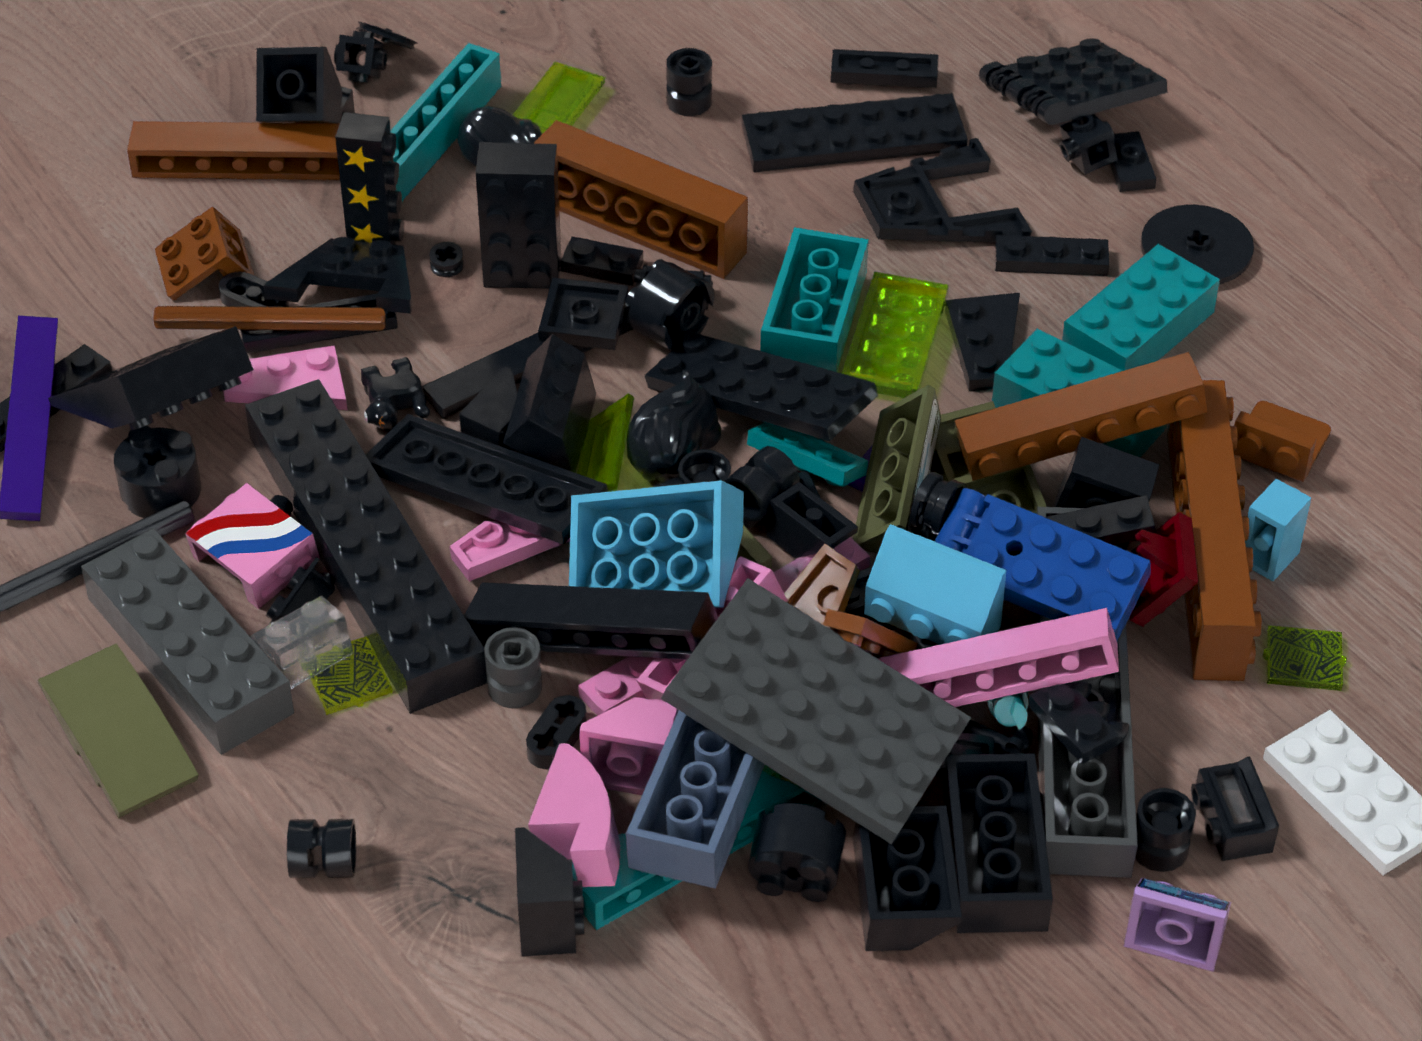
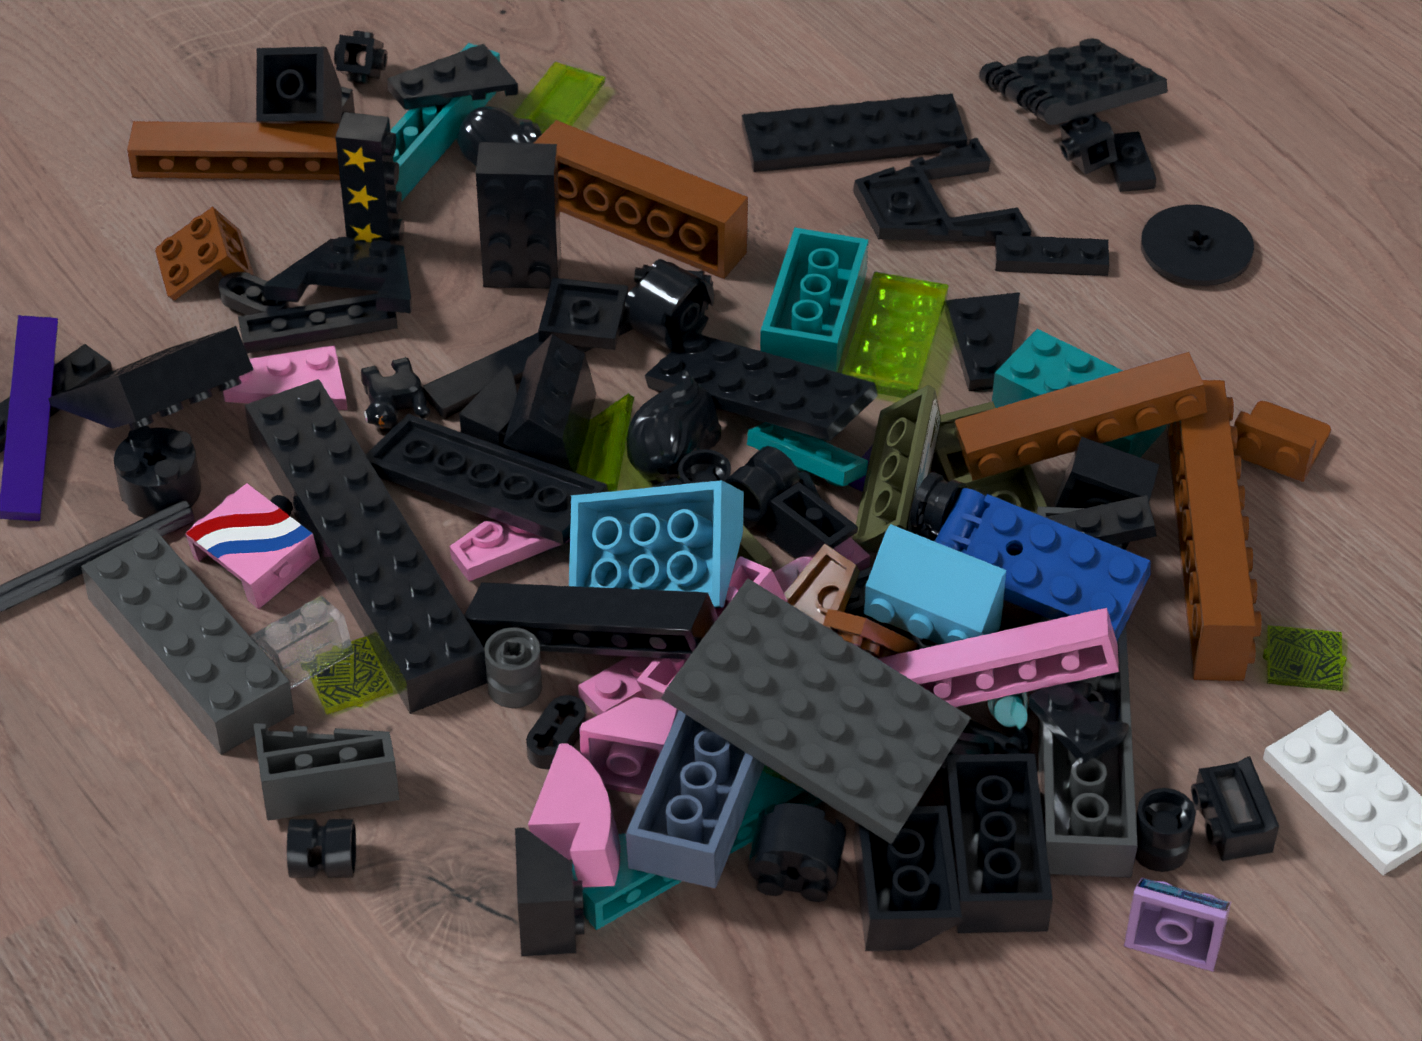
(118, 730): olive slope -> none
(269, 318): dark orange axle -> none
(305, 587): black hinge -> none
(324, 771): none -> dark grey wedge
(386, 35): black wheel -> none
(444, 251): black bush -> none
(458, 75): none -> black wing
(601, 261): black plate -> none
(689, 82): black wheel -> none
(884, 68): black plate -> none
(1144, 310): teal brick -> none
(1172, 567): dark red plate -> none
(1277, 528): medium azure brick -> none

